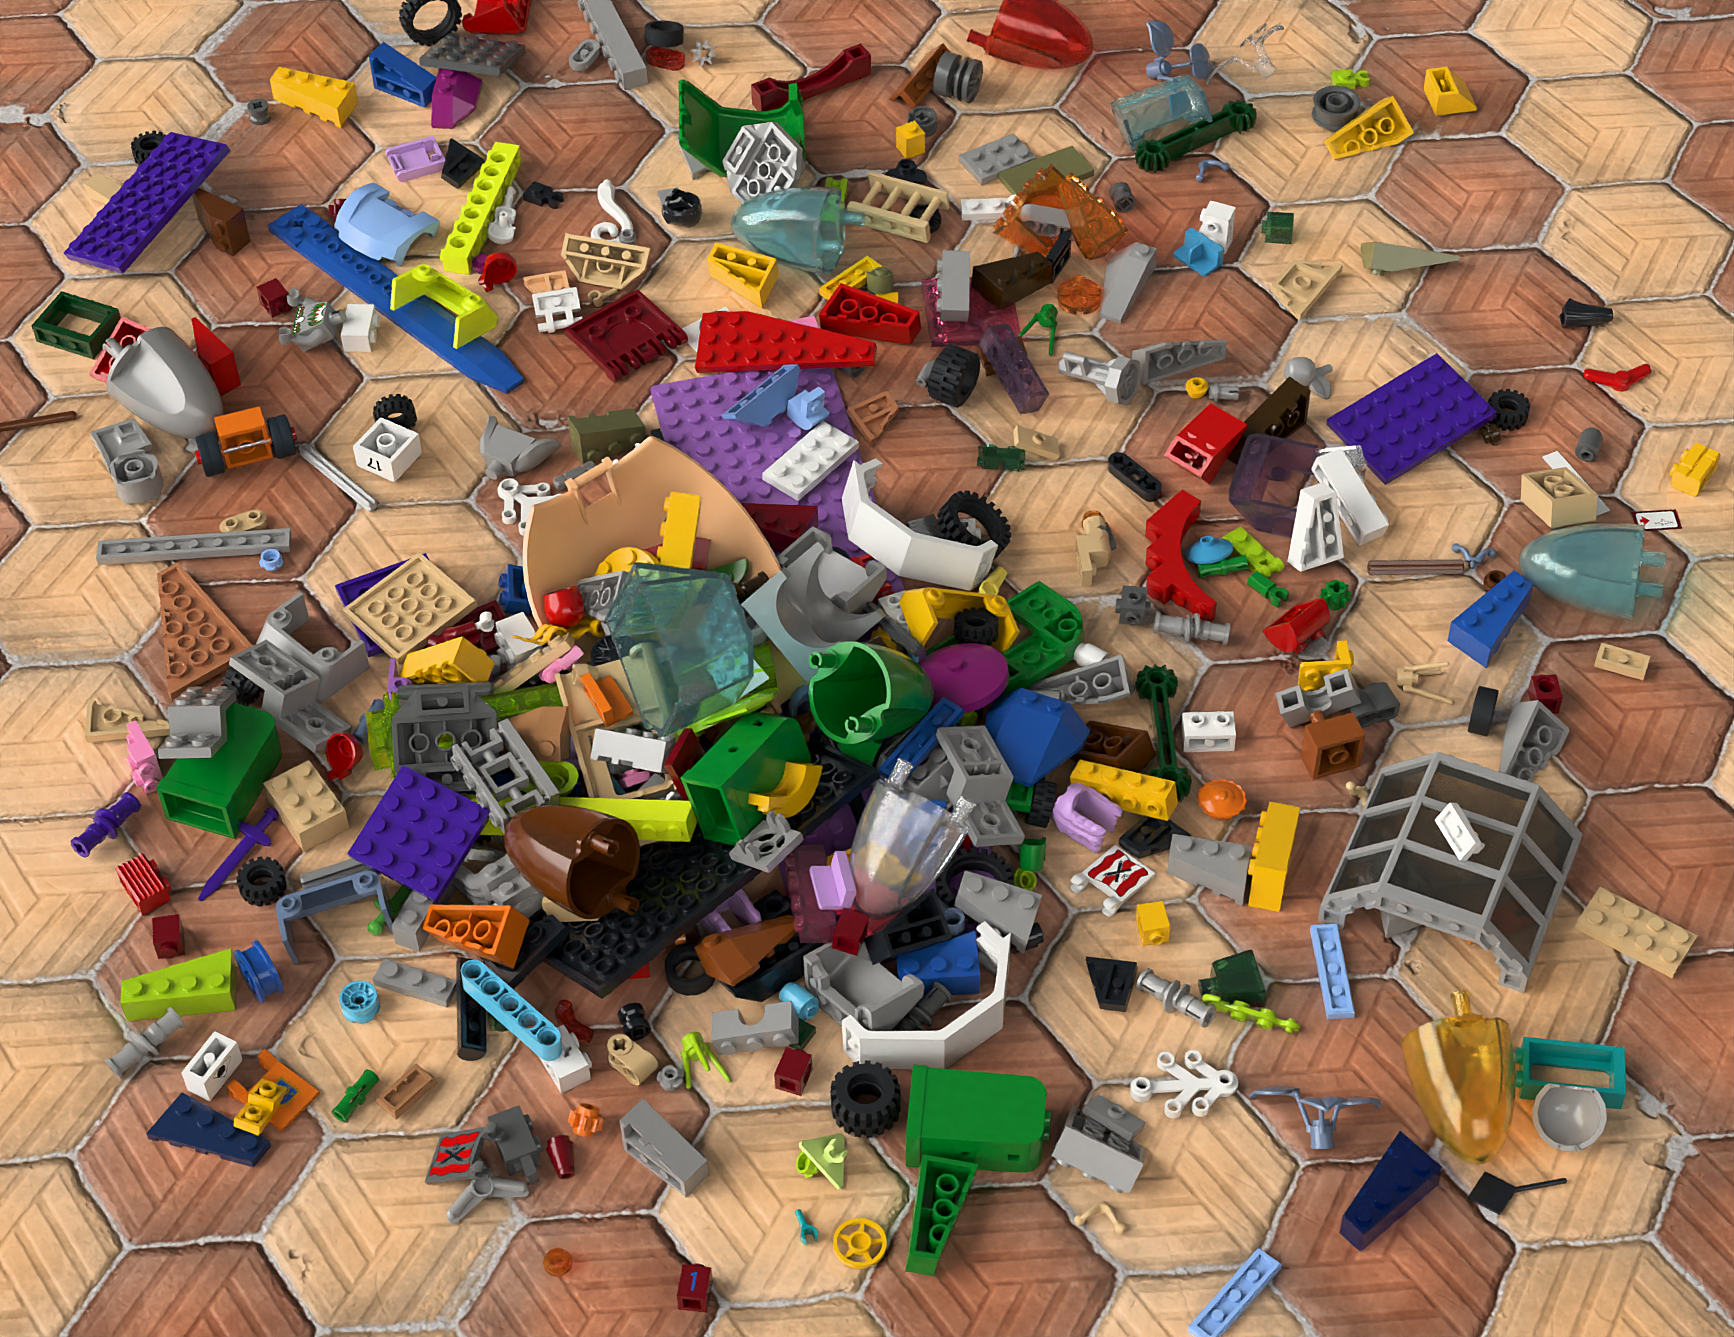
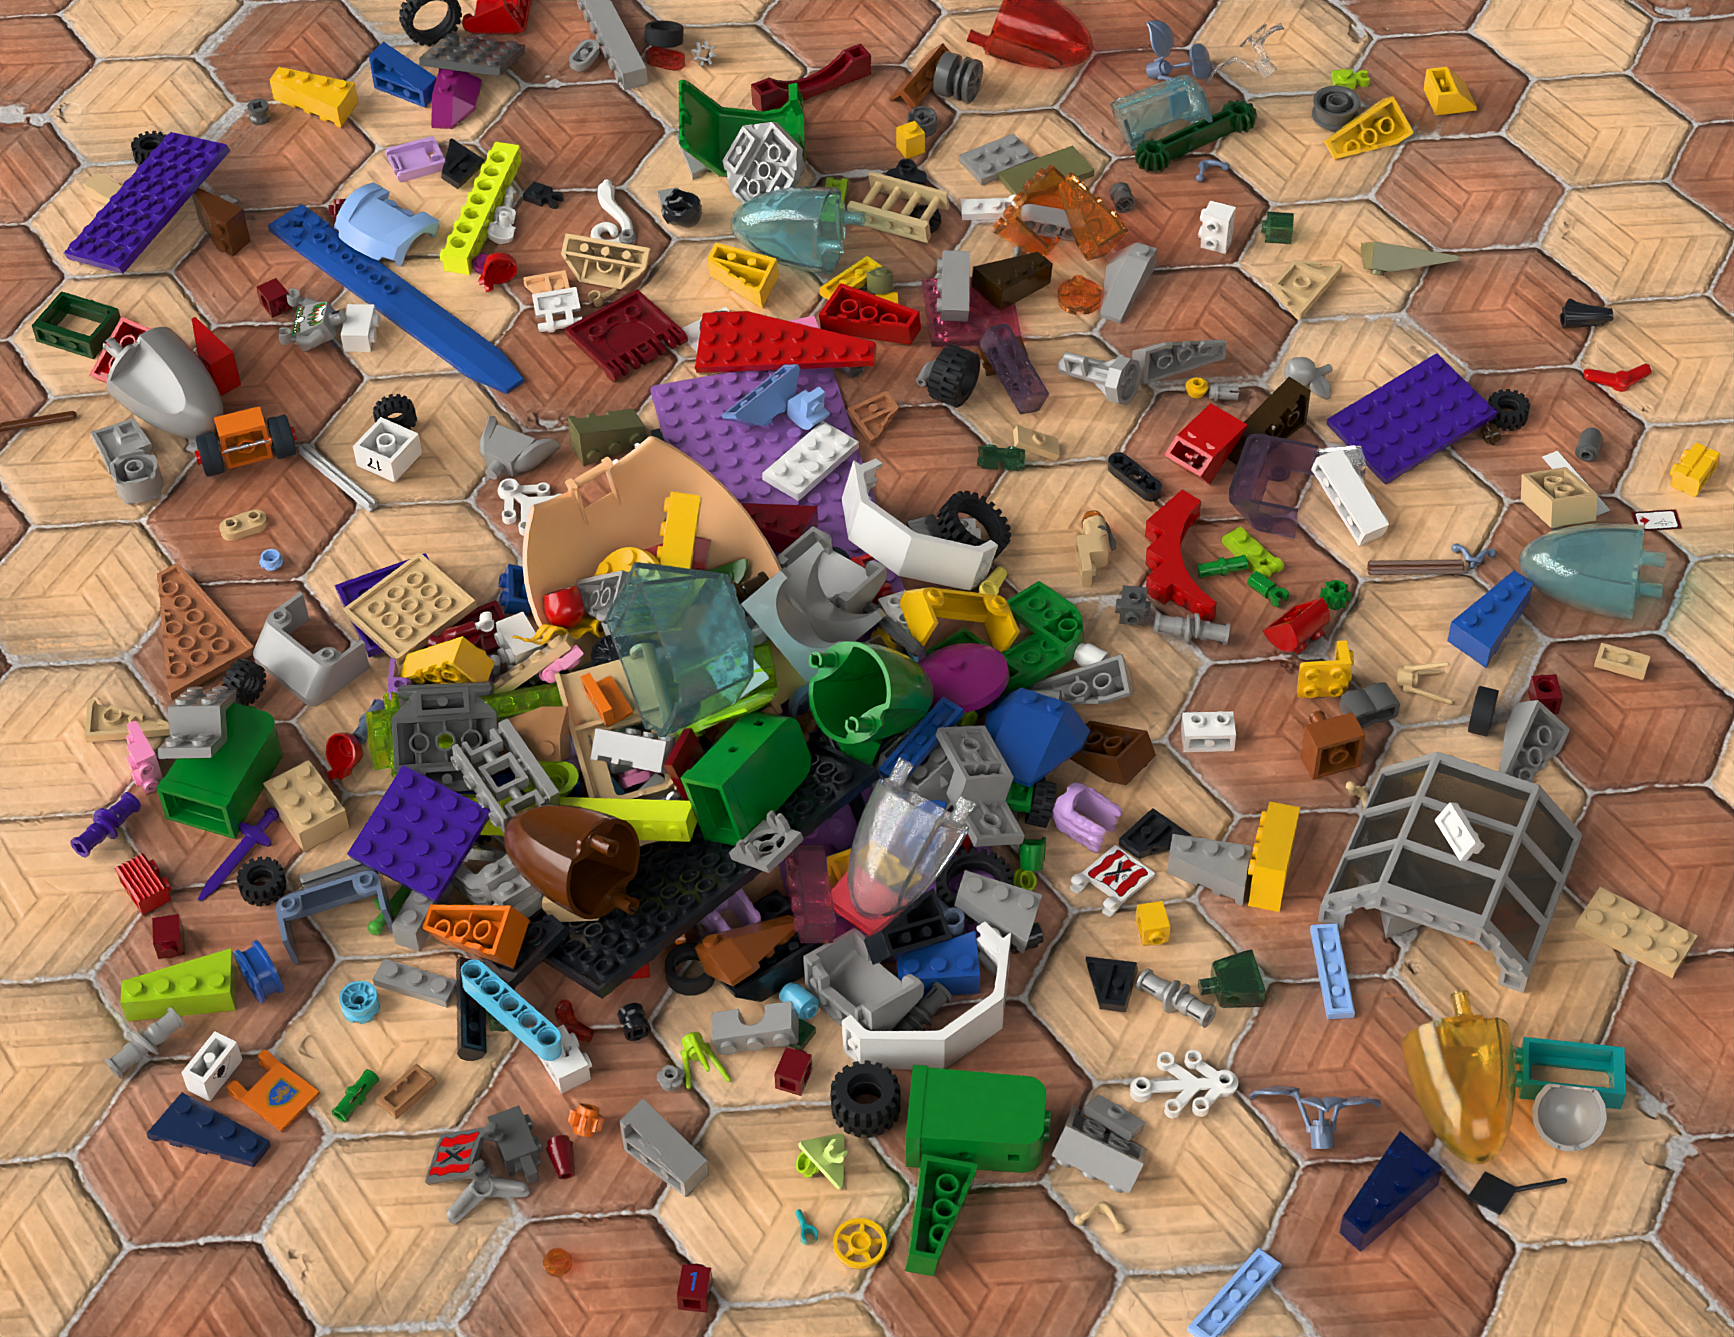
(192, 546): light grey plate -> none
(261, 1106): yellow slope -> none
(289, 694): light grey bracket -> none
(474, 313): neon yellow windscreen -> none
(559, 481): light grey axle -> none
(582, 669): tan hose -> none
(630, 1059): tan piece -> none
(793, 791): yellow arch -> none
(834, 883): lavender panel -> none
(850, 931): dark red brick -> none
(976, 626): black tyre -> none
(1046, 318): green plant -> none
(1060, 254): black plate -> none
(1129, 789): yellow brick -> none
(1158, 685): dark green arm -> none
(1200, 253): dark azure panel -> none
(1208, 550): dark azure dish -> none
(1221, 799): orange piece -> none
(1241, 1011): lime piece -> none
(1316, 529): white wedge -> none
(1337, 694): light grey arch -> none
(1493, 579): reddish brown plate -> none

